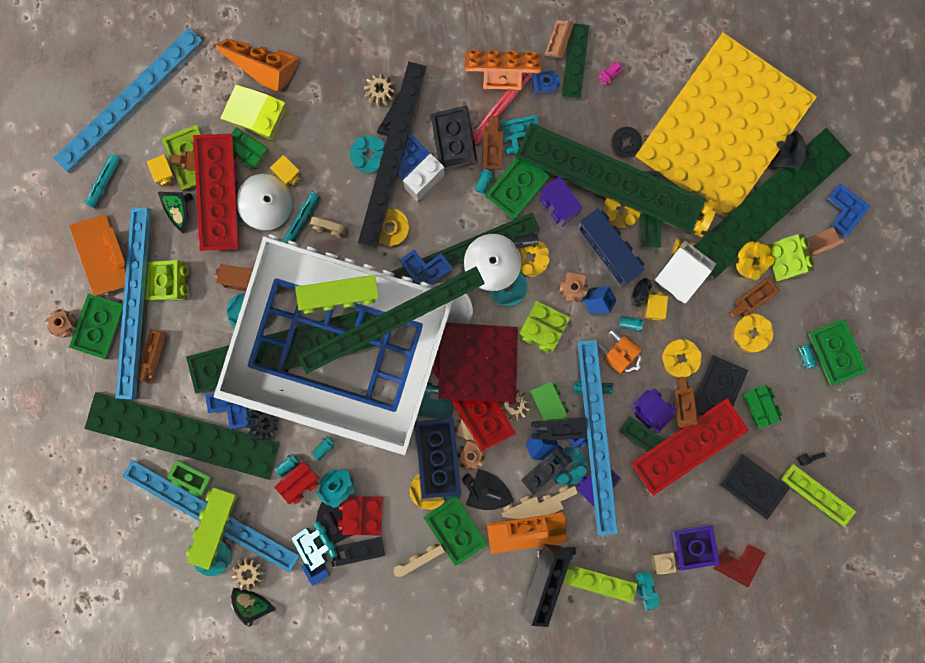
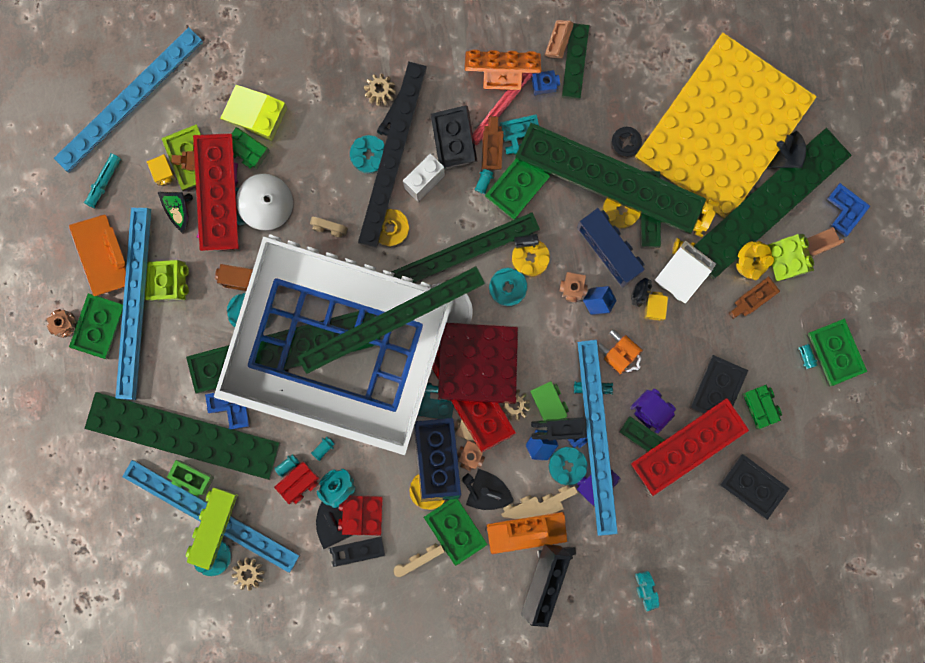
(151, 355): dark orange hinge -> none
(249, 605): shield -> none
(257, 429): black gear -> none
(266, 67): orange wedge -> none
(286, 171): yellow brick -> none
(302, 217): teal pin -> none
(309, 548): plate -> none
(317, 575): blue panel -> none
(337, 292): lime brick -> none
(413, 155): blue plate -> none
(422, 272): blue plate -> none
(504, 271): white dish -> none
(543, 327): lime plate -> none
(546, 470): black plate -> none
(560, 202): dark purple brick -> none
(600, 583): lime brick -> none
(607, 75): dark pink pin -> none
(631, 323): teal pin -> none
(663, 563): tan brick -> none
(681, 347): yellow plate -> none
(685, 404): dark orange hinge -> none
(695, 547): dark purple brick -> none
(742, 569): clear red plate -> none
(762, 326): yellow plate -> none
(804, 459): black hand -> none
(818, 495): lime plate -> none

